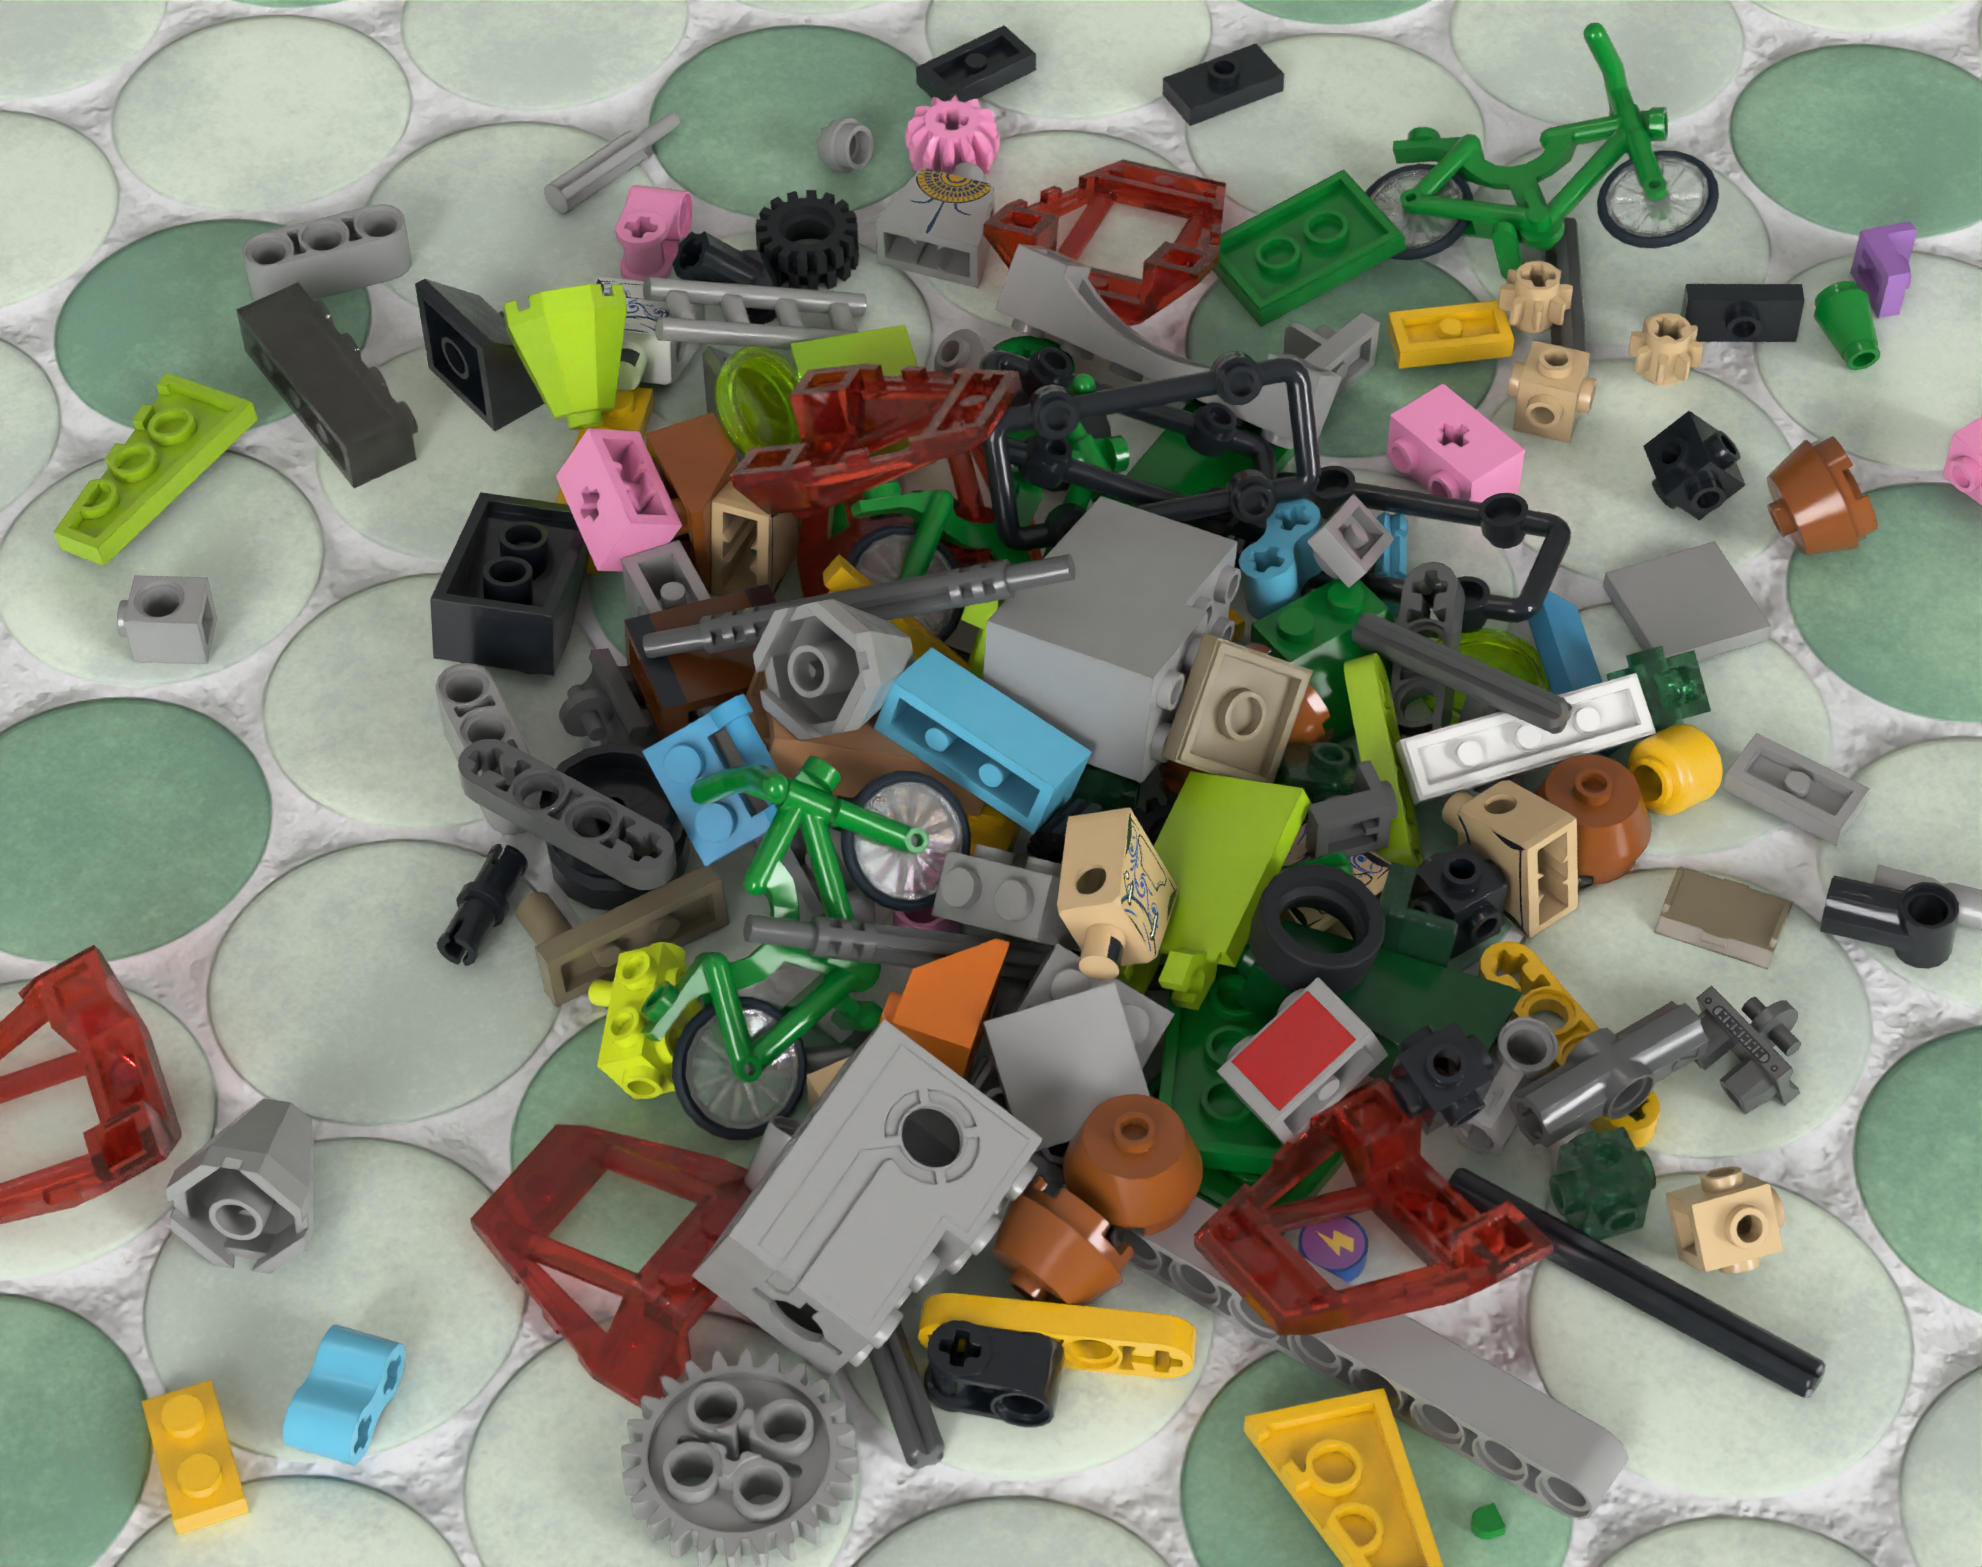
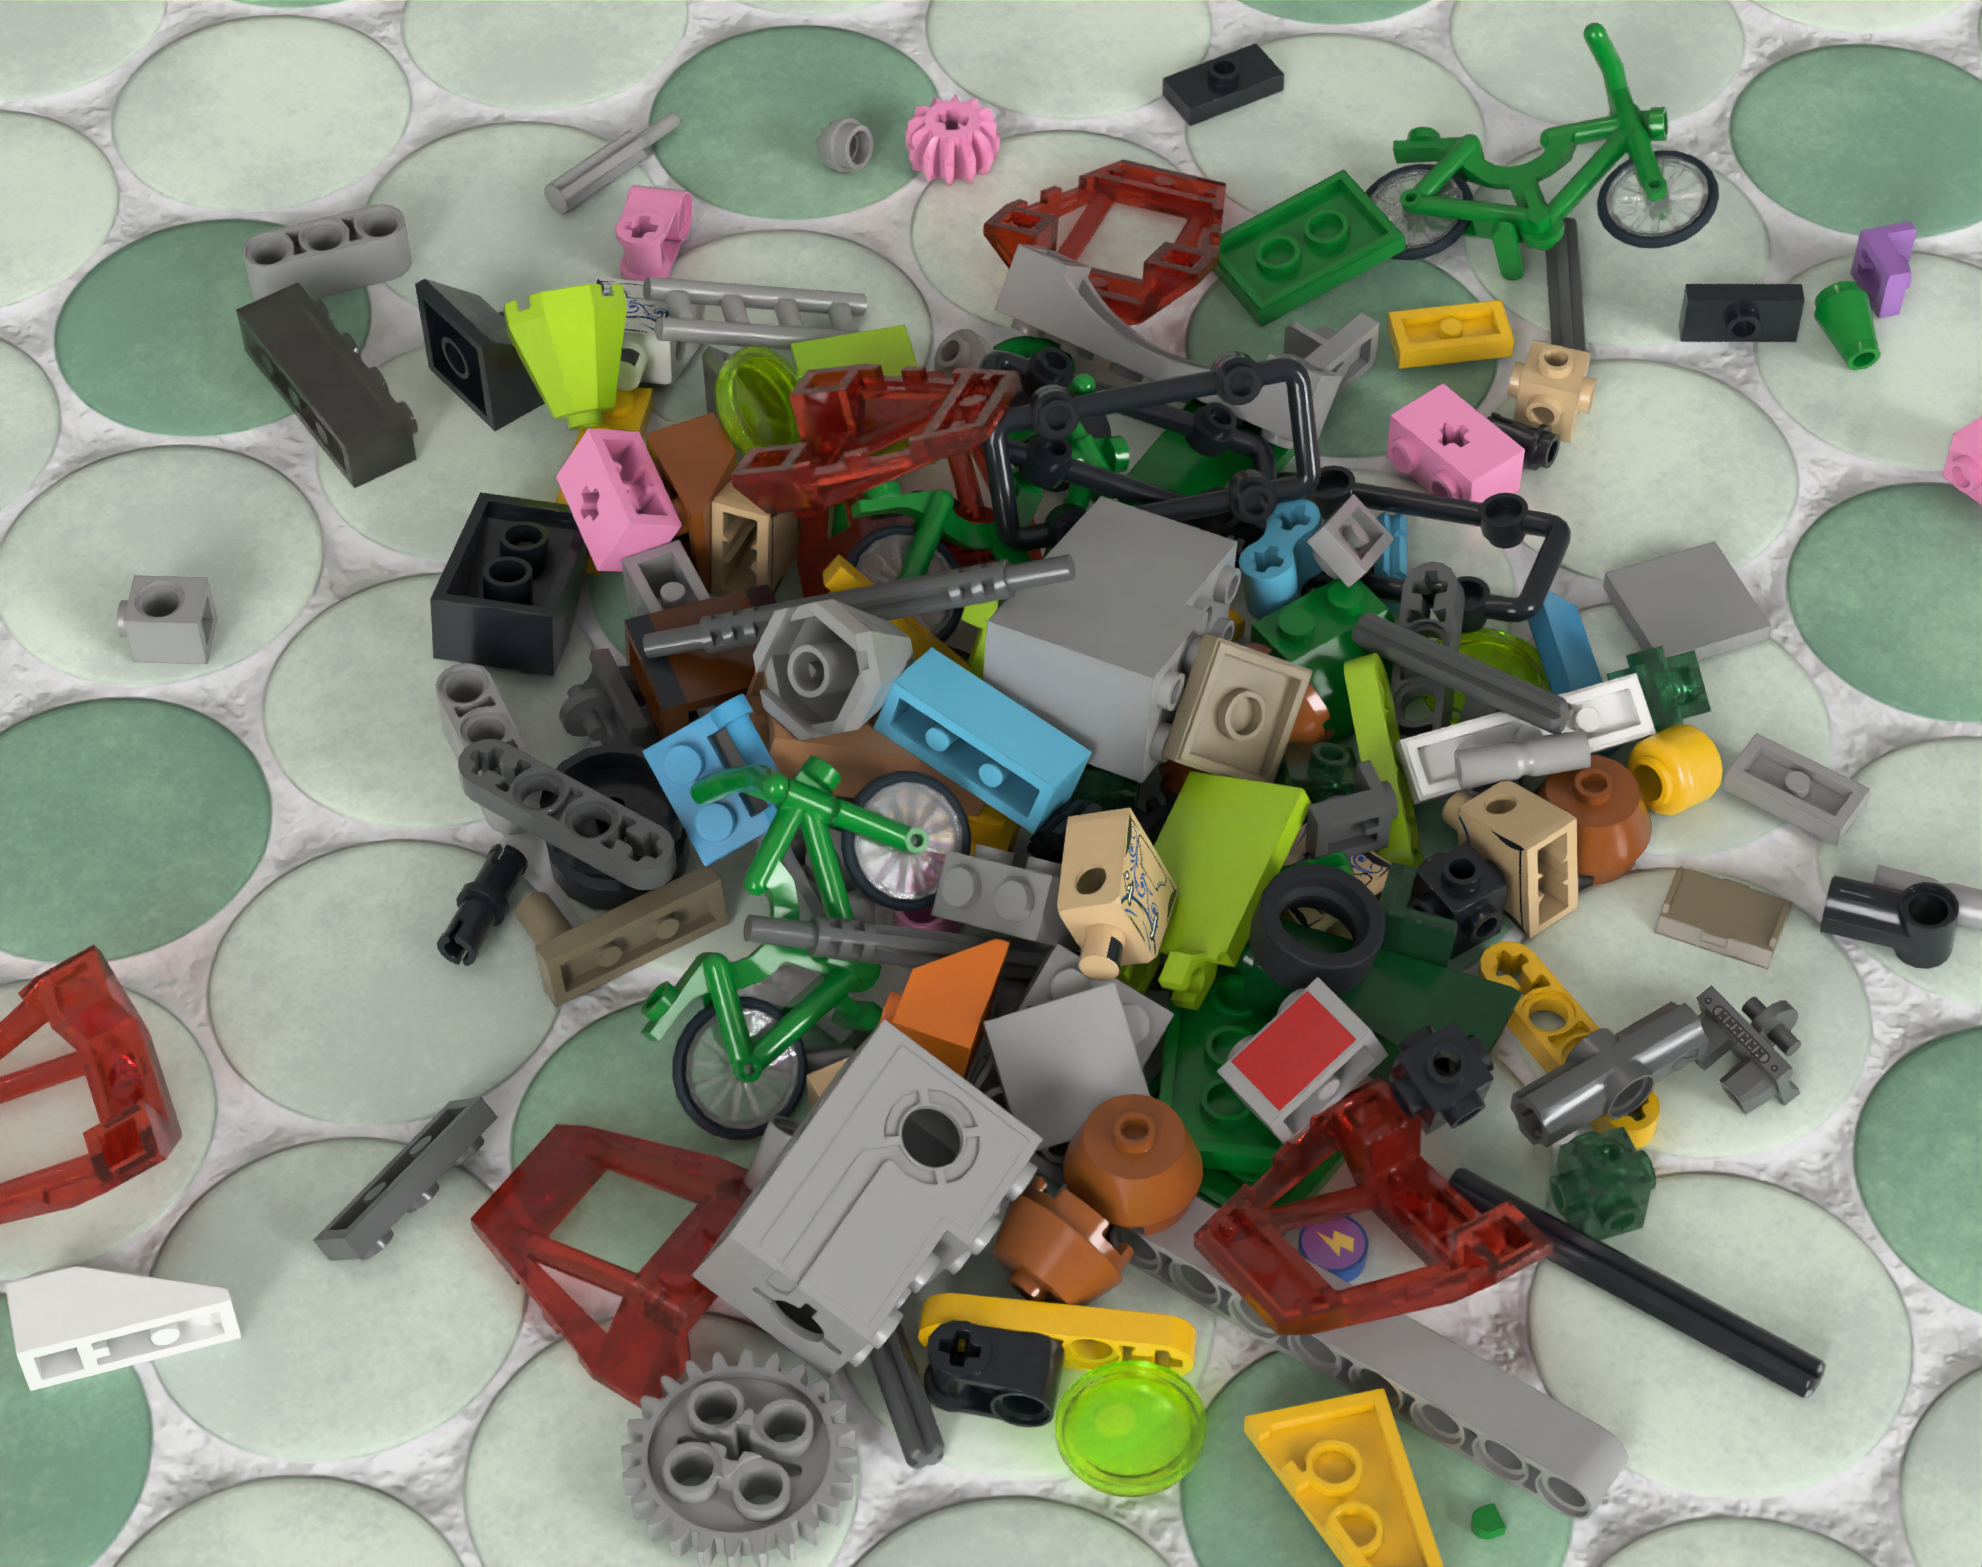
(104, 1320): none -> white slope
(162, 457): lime wing -> none
(194, 1457): yellow plate -> none
(249, 1189): light grey cone -> none
(344, 1394): medium azure axle -> none
(407, 1181): none -> dark grey plate
(625, 1054): neon yellow brick -> none
(712, 260): black piece -> none
(809, 219): black tyre -> none
(939, 225): light grey torso -> none
(977, 67): black plate -> none
(1130, 1428): none -> clear neon green piece
(1496, 1122): light grey piece -> none
(1531, 757): none -> light grey piece
(1535, 297): tan gear -> none
(1539, 443): none -> black pin
(1665, 349): tan gear -> none
(1694, 466): black brick -> none
(1726, 1221): tan brick -> none
(1819, 499): dark orange cone -> none

